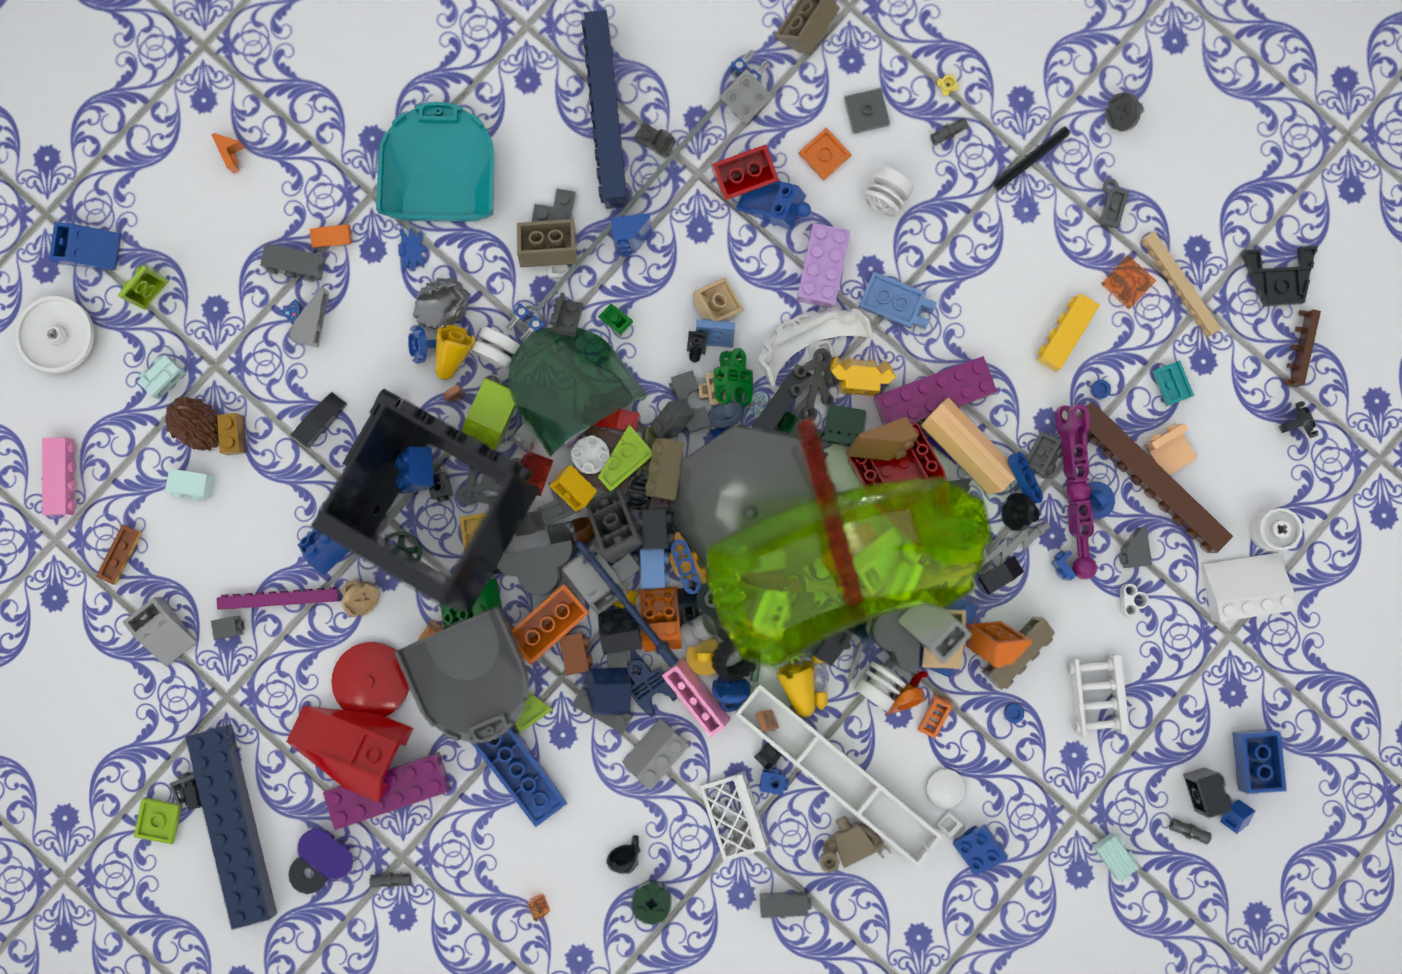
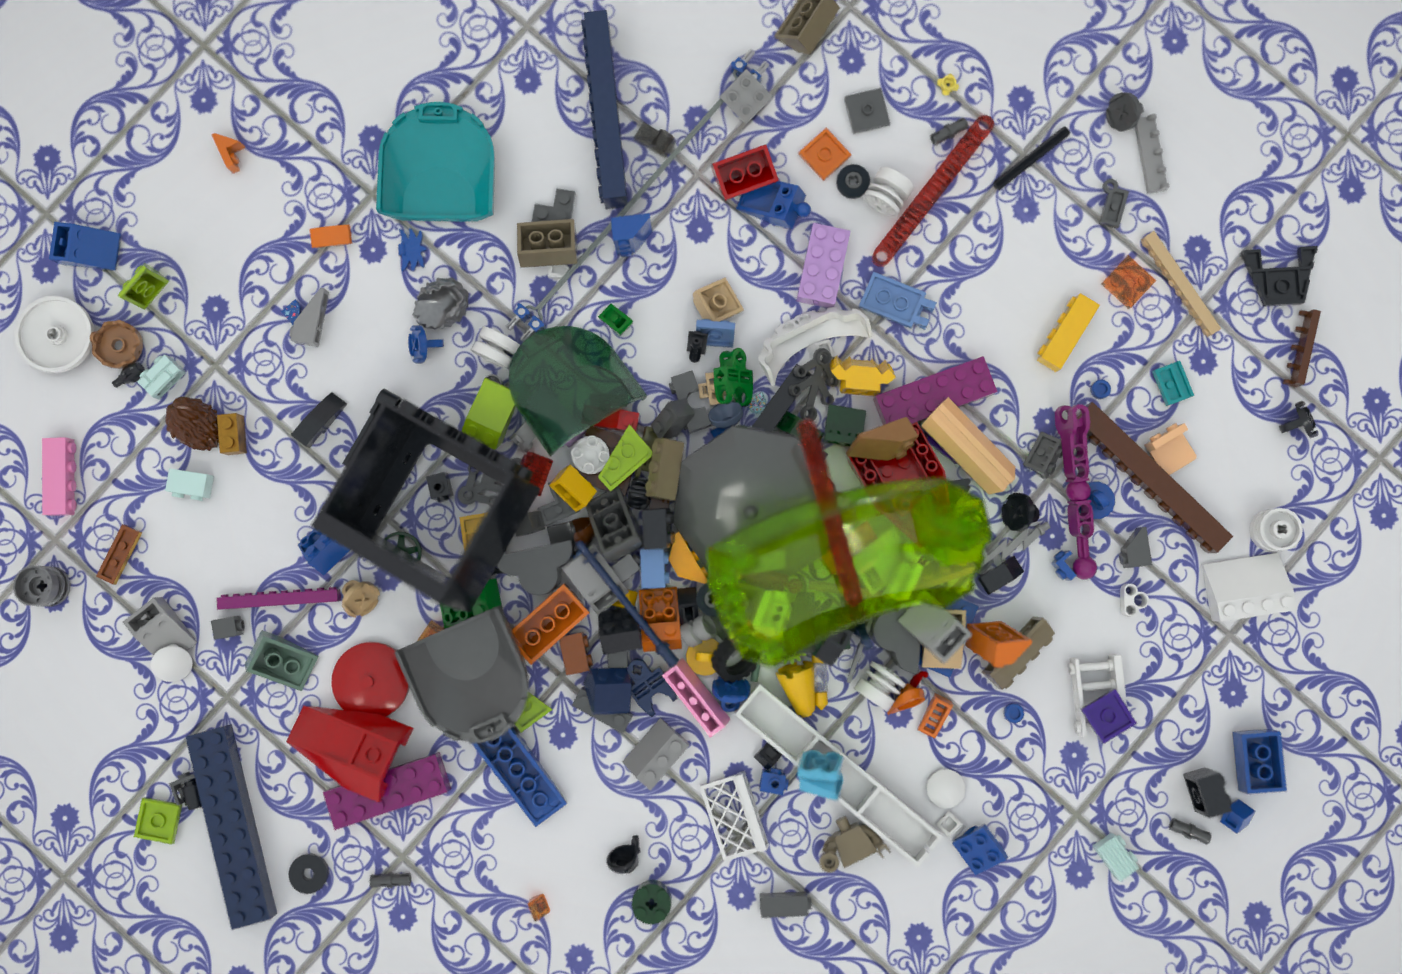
(41, 586): none -> flat silver wheel
(104, 344): none -> medium nougat plate
(129, 374): none -> black piece
(171, 663): none -> white dish
(280, 661): none -> sand green slope
(292, 262): dark grey brick -> none
(325, 854): dark purple brick -> none
(415, 469): blue slope -> none
(451, 350): yellow cone -> none
(454, 393): nougat tile -> none
(566, 316): dark grey bracket -> none
(686, 551): blue beam -> none
(767, 720): nougat tile -> none
(821, 774): none -> medium azure piece
(853, 171): none -> black bush
(932, 190): none -> clear red gear
(1021, 471): blue beam -> none
(1108, 716): none -> dark purple plate
(1151, 154): none -> light grey hinge

